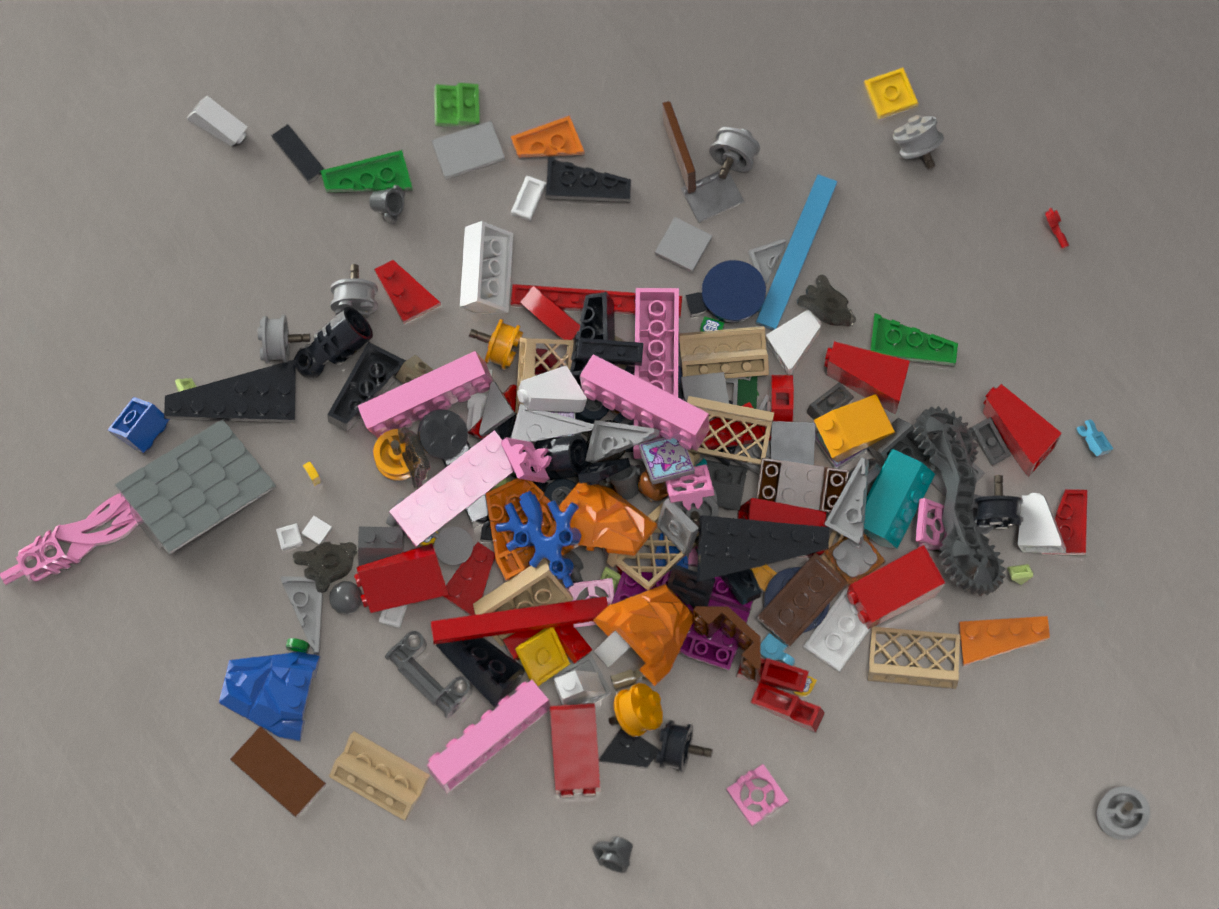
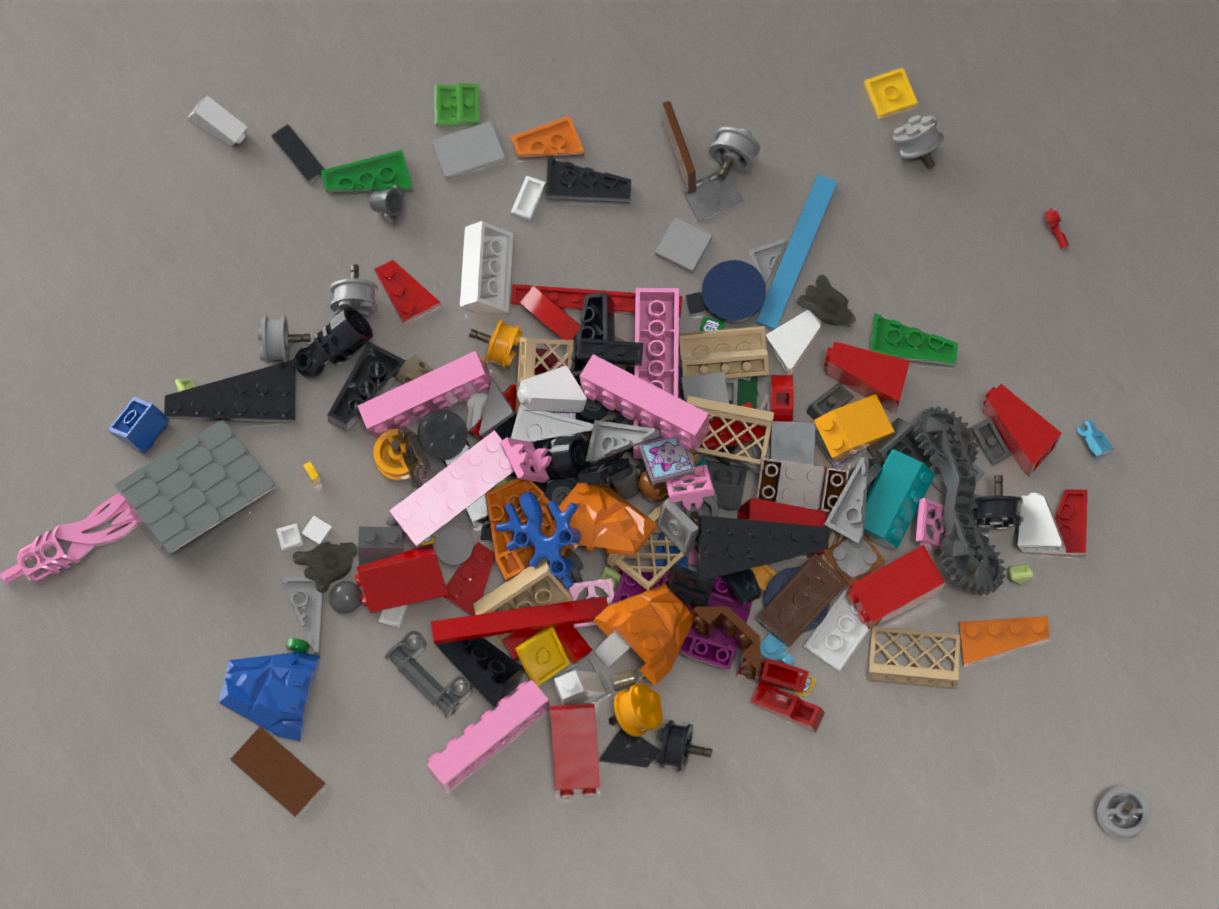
(379, 776): tan slope -> none
(616, 854): dark grey piece -> none
(759, 773): bright pink piece -> none

